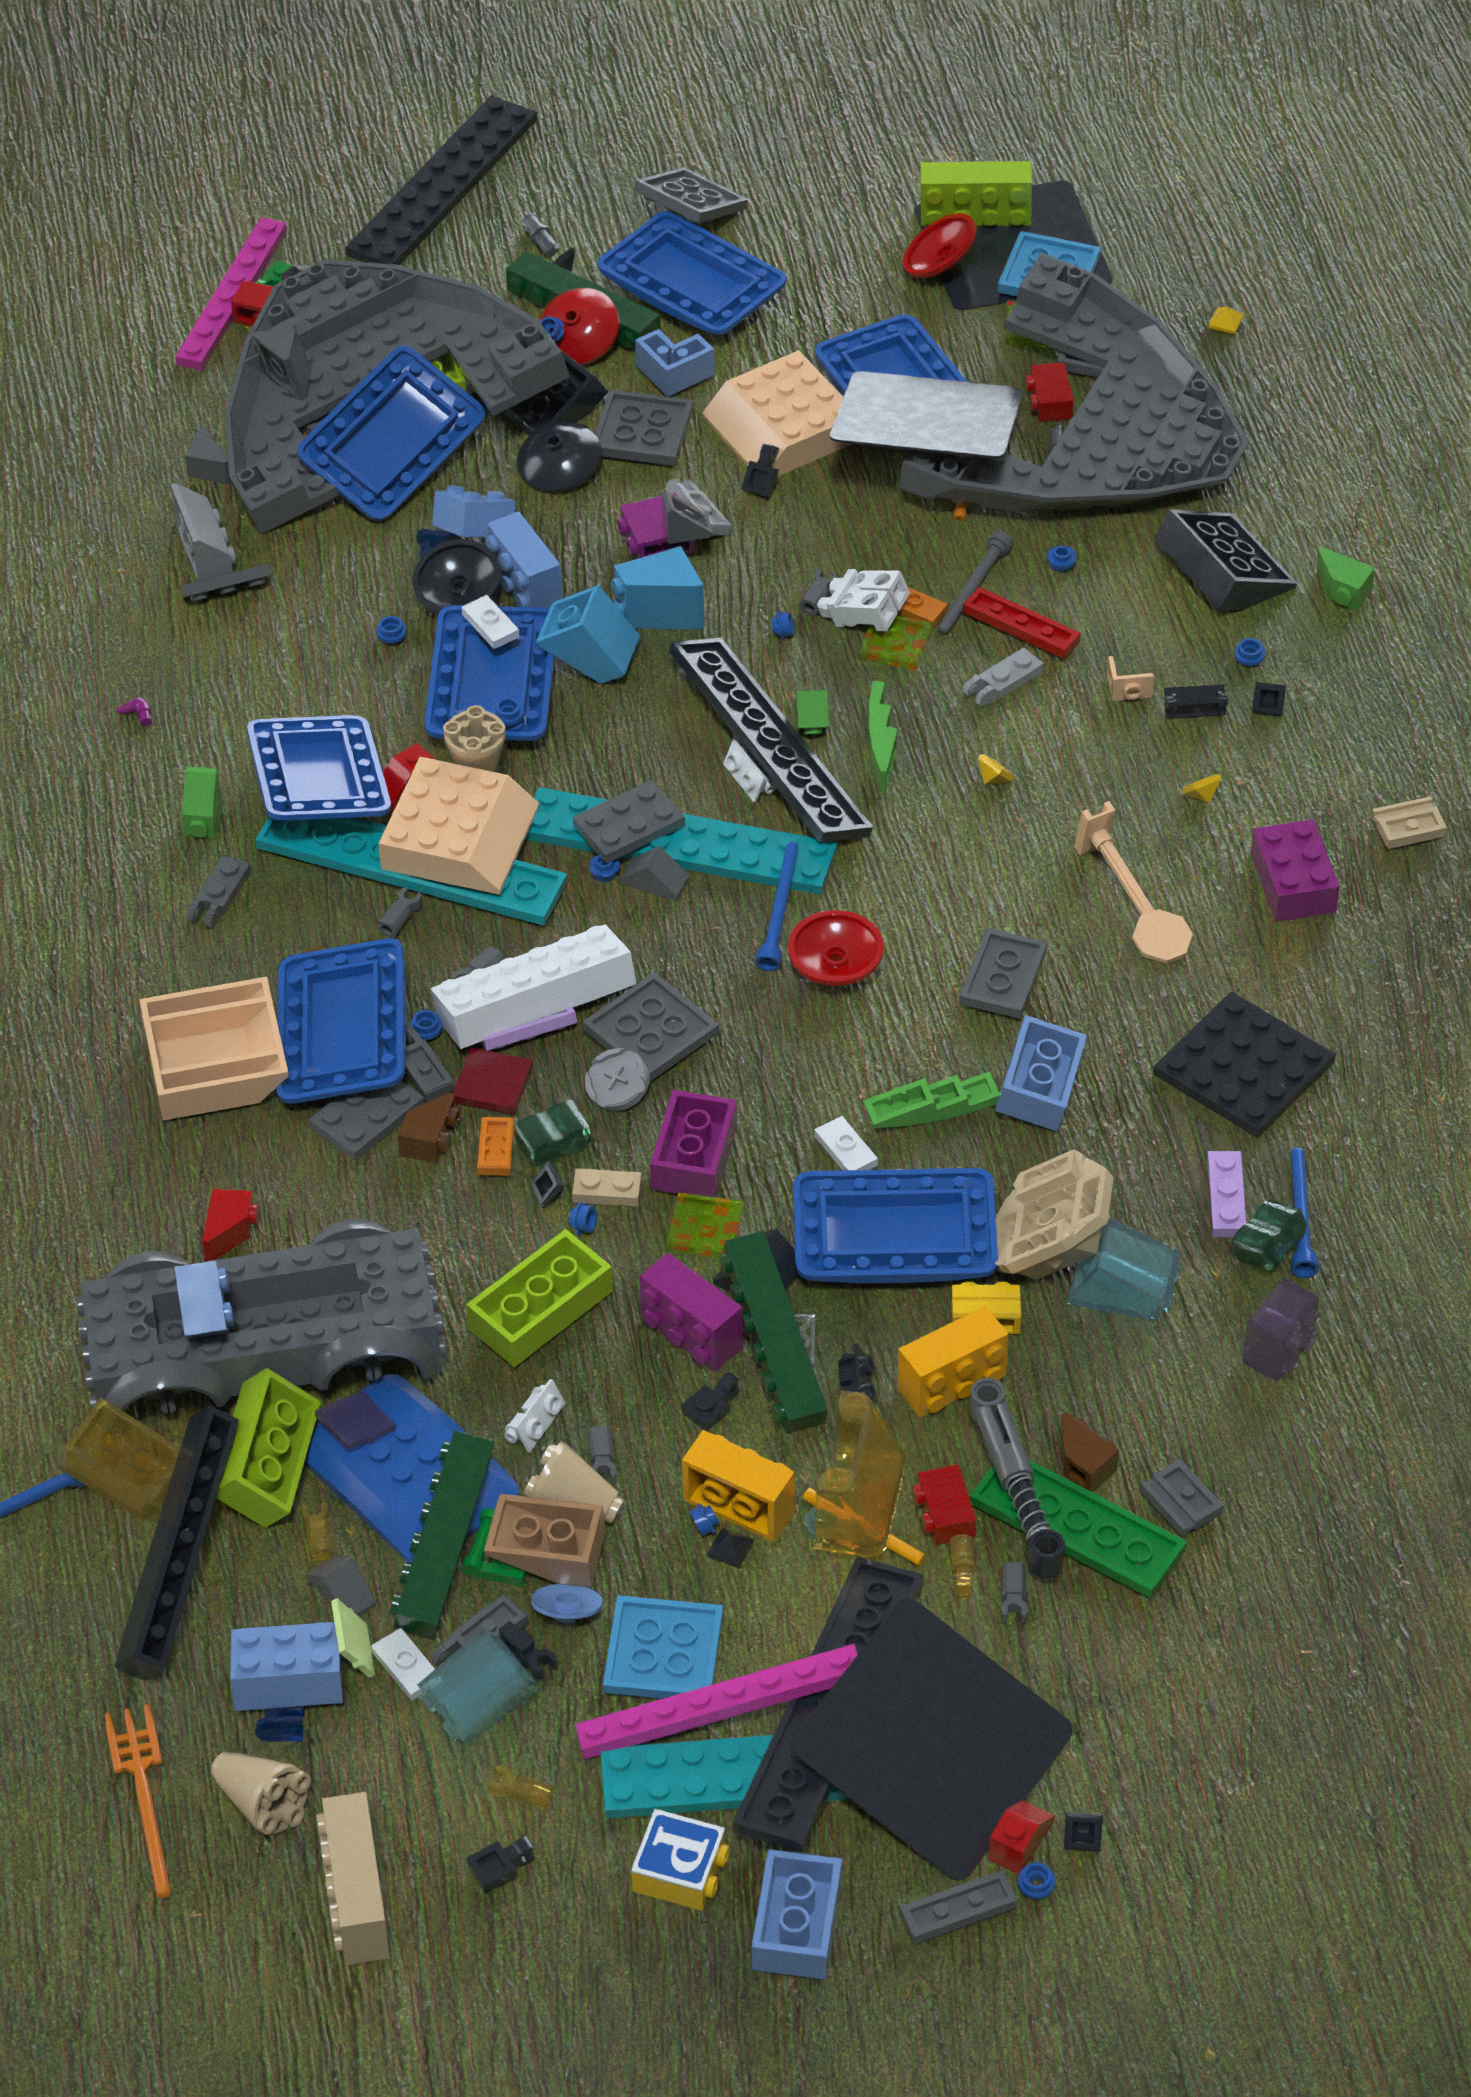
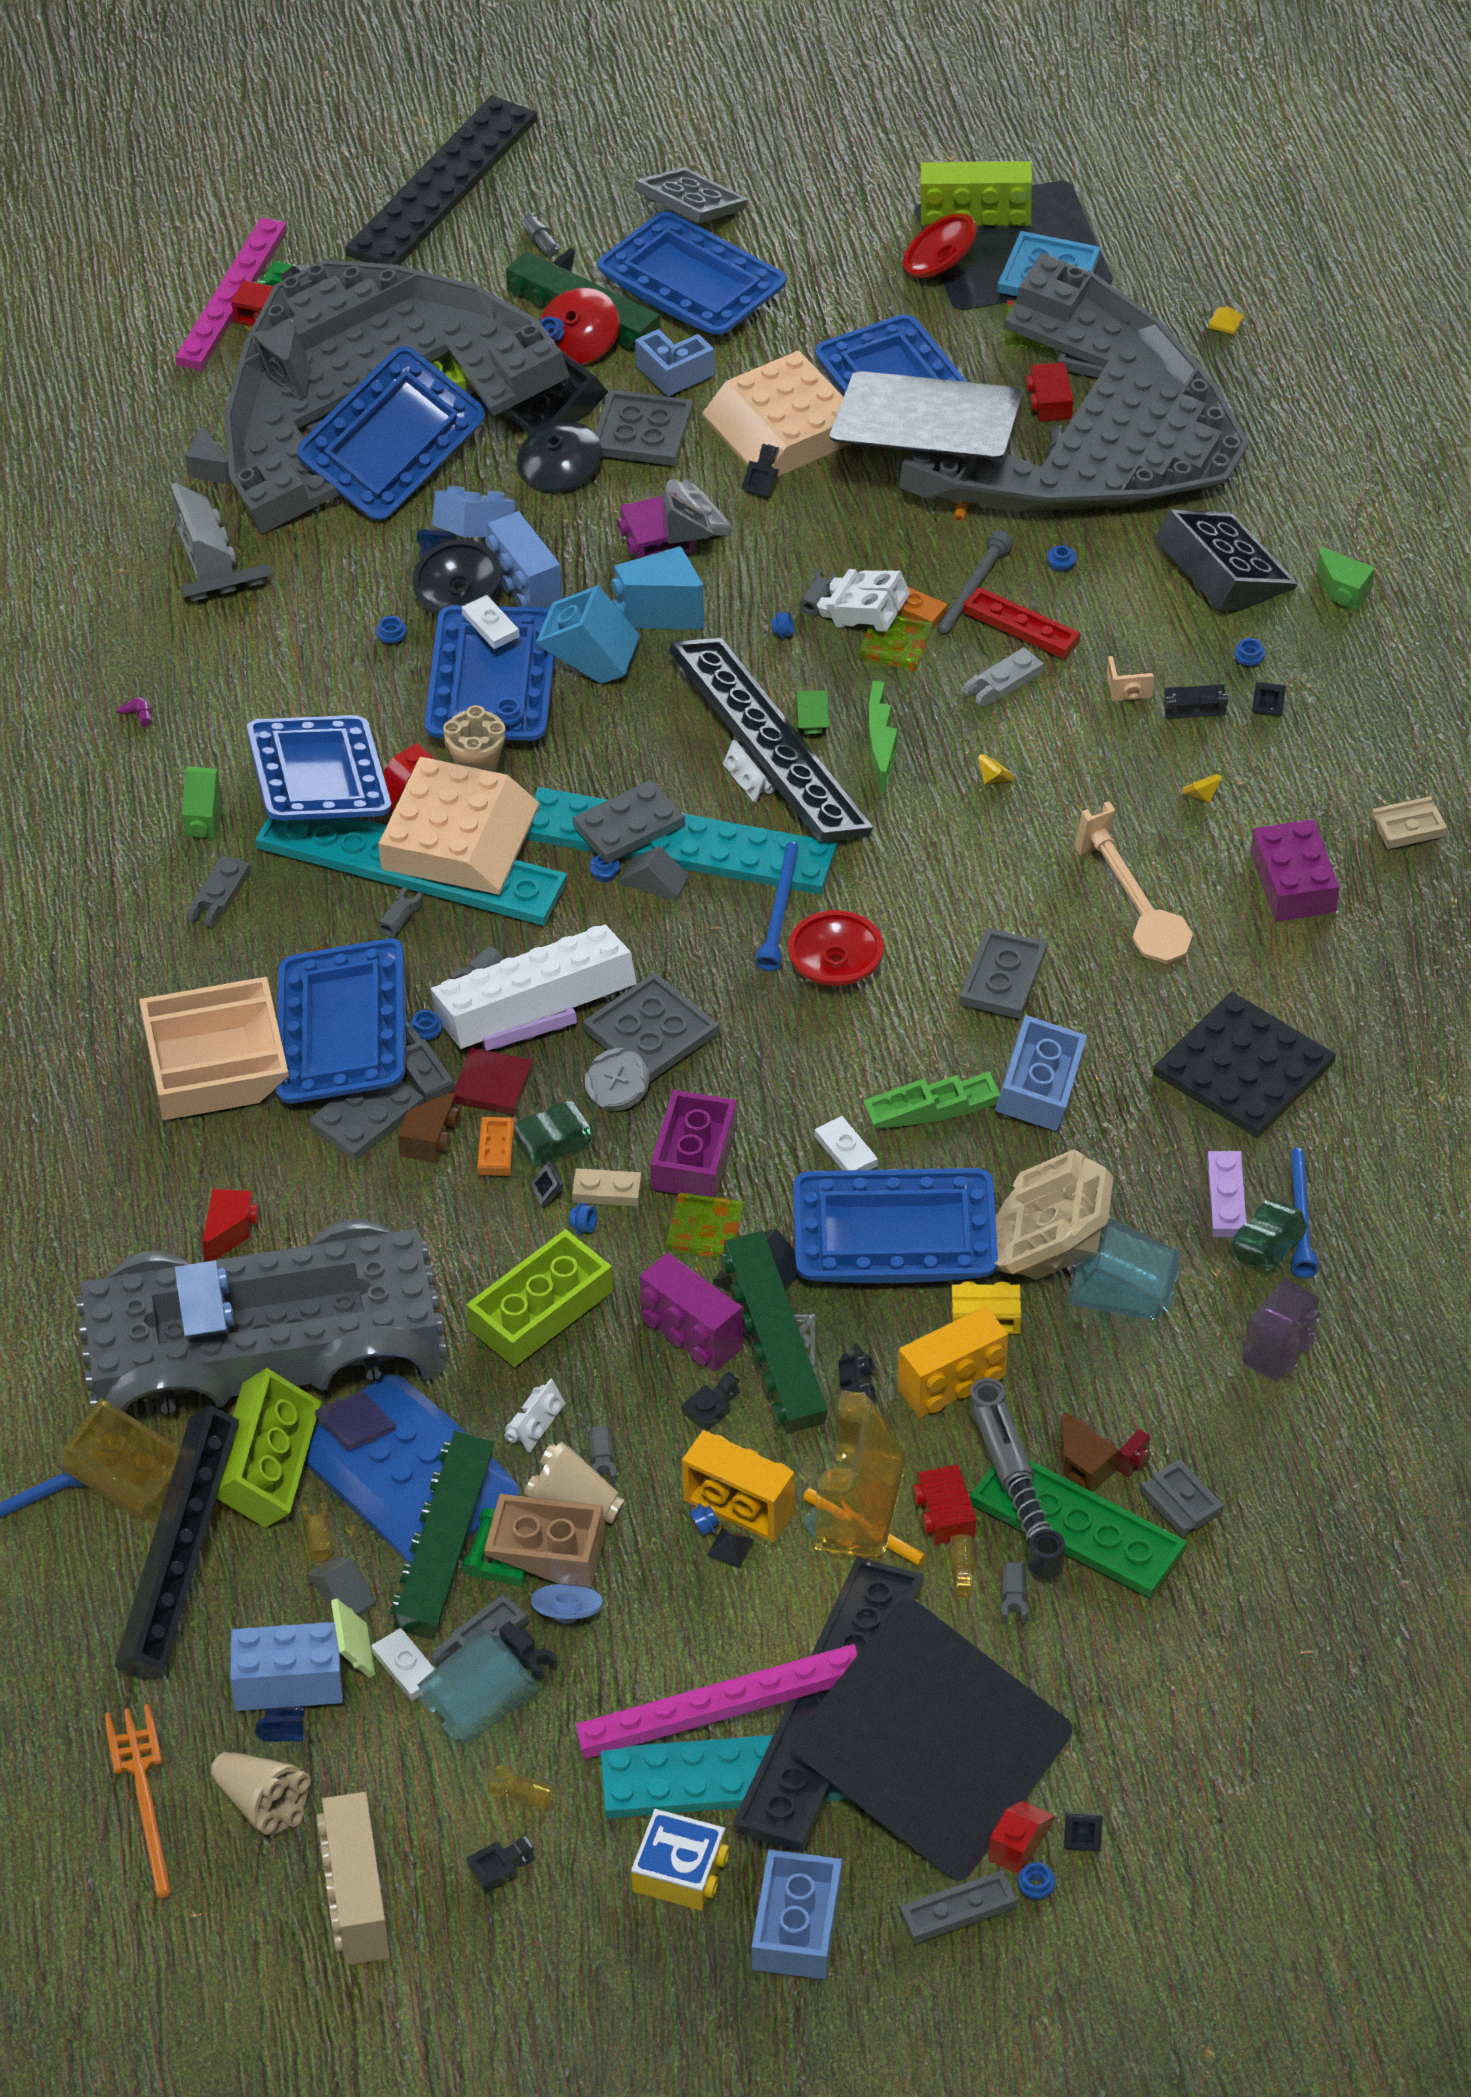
(662, 1647): dark azure plate -> none
(1134, 1453): none -> dark red plate

